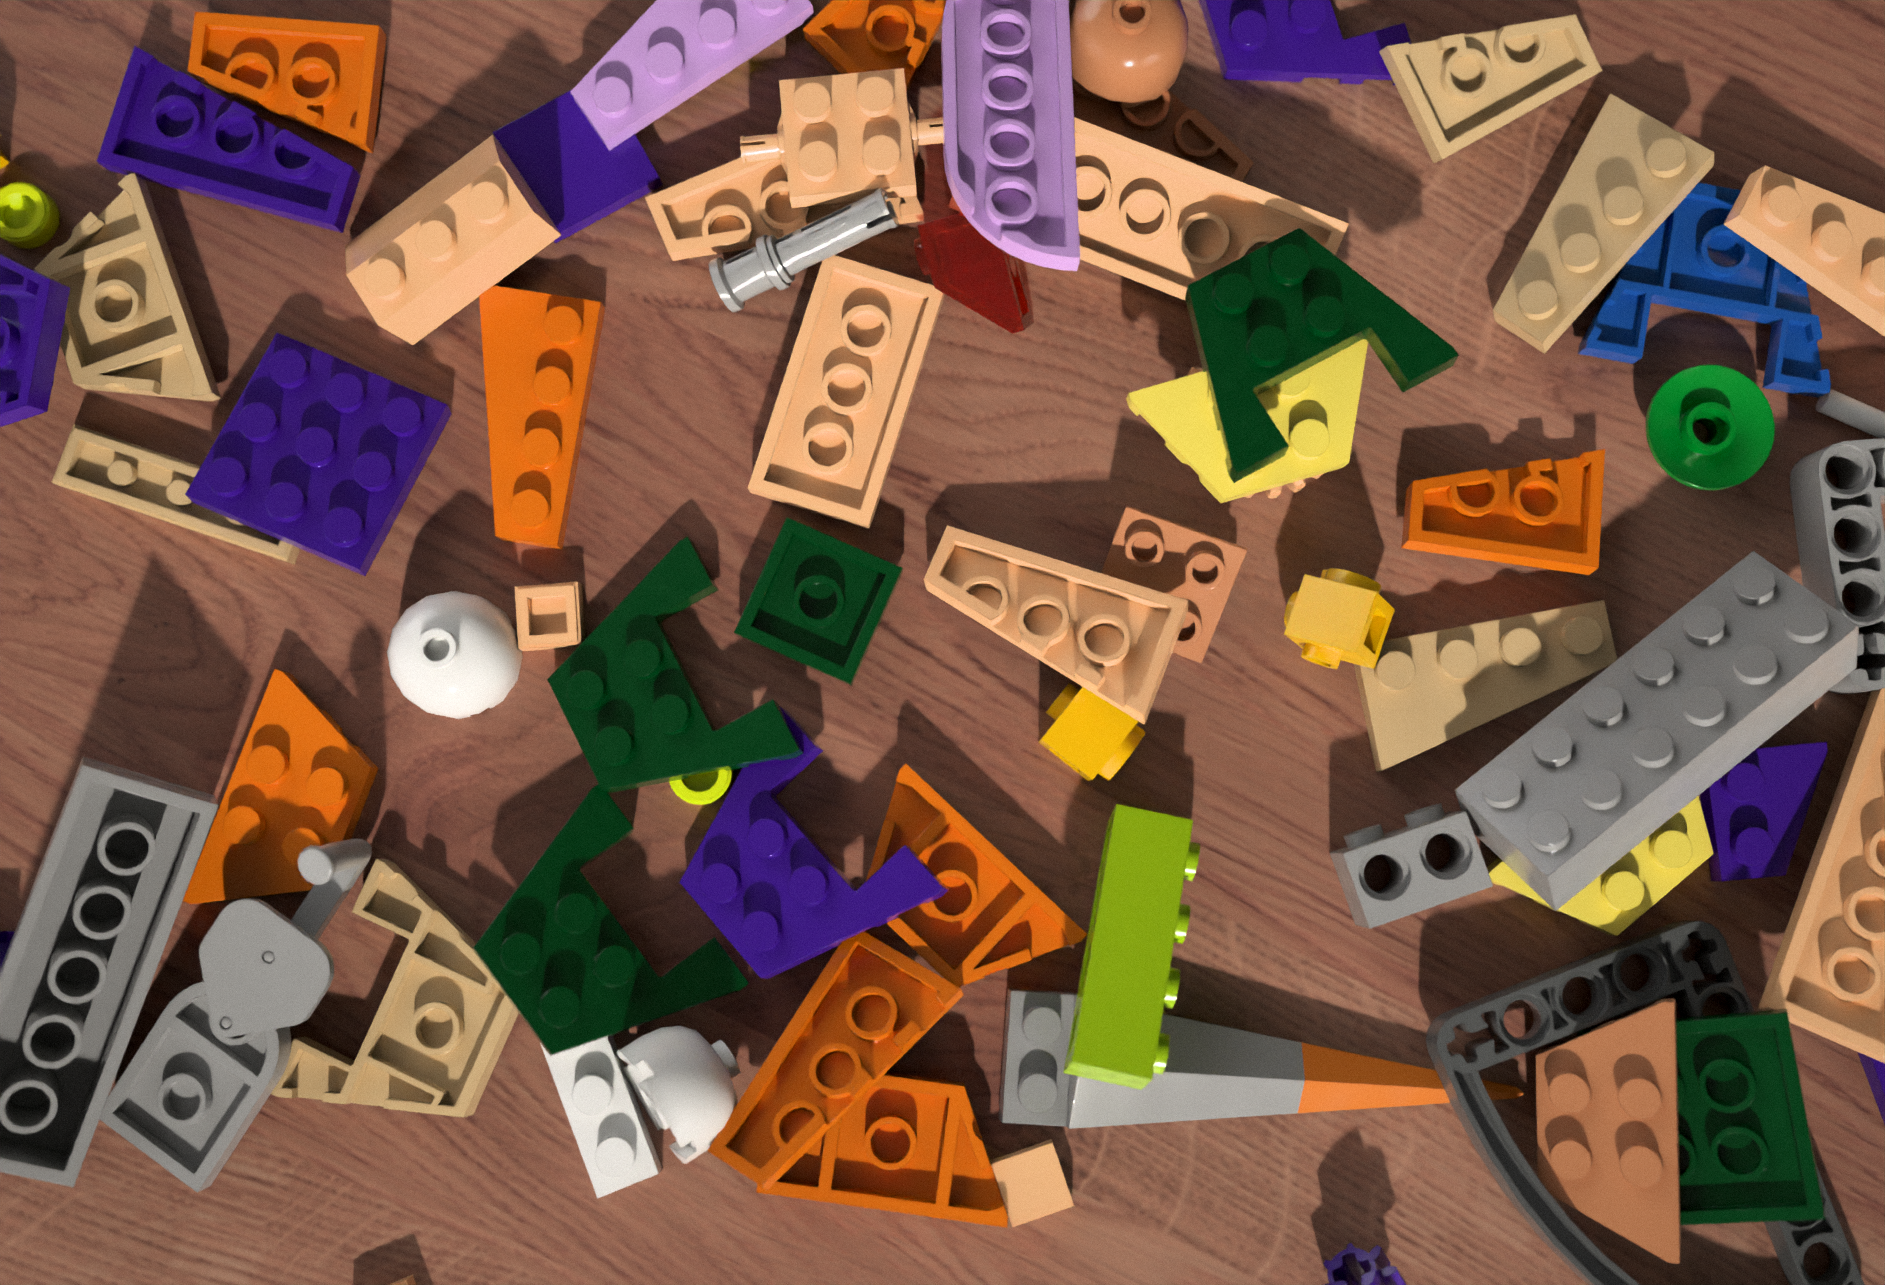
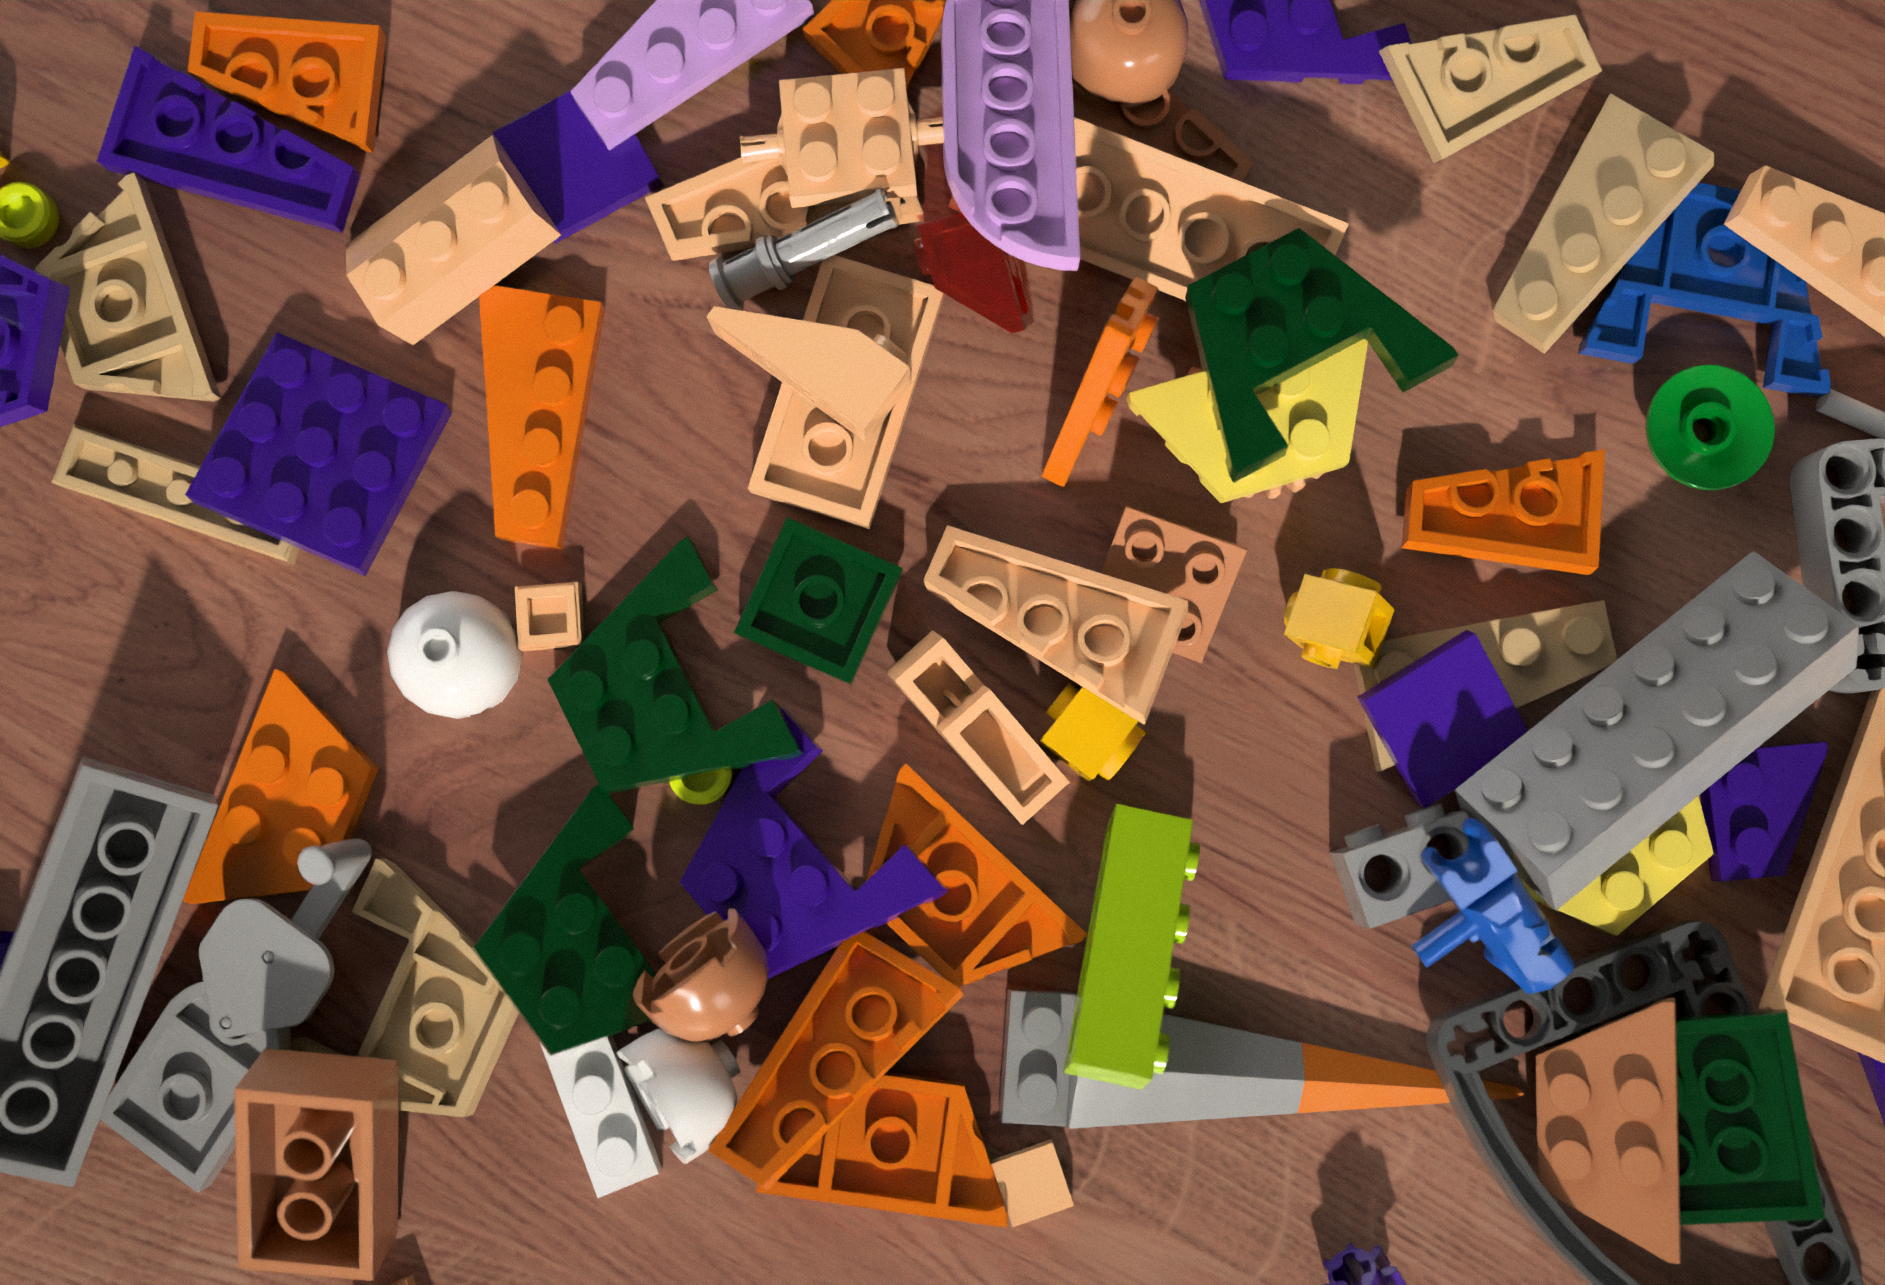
(317, 1164): none -> nougat brick
(709, 980): none -> nougat cylinder
(826, 364): none -> light nougat slope
(977, 726): none -> light nougat slope
(1106, 374): none -> orange wing
(1443, 717): none -> dark purple tile
(1496, 911): none -> blue piece

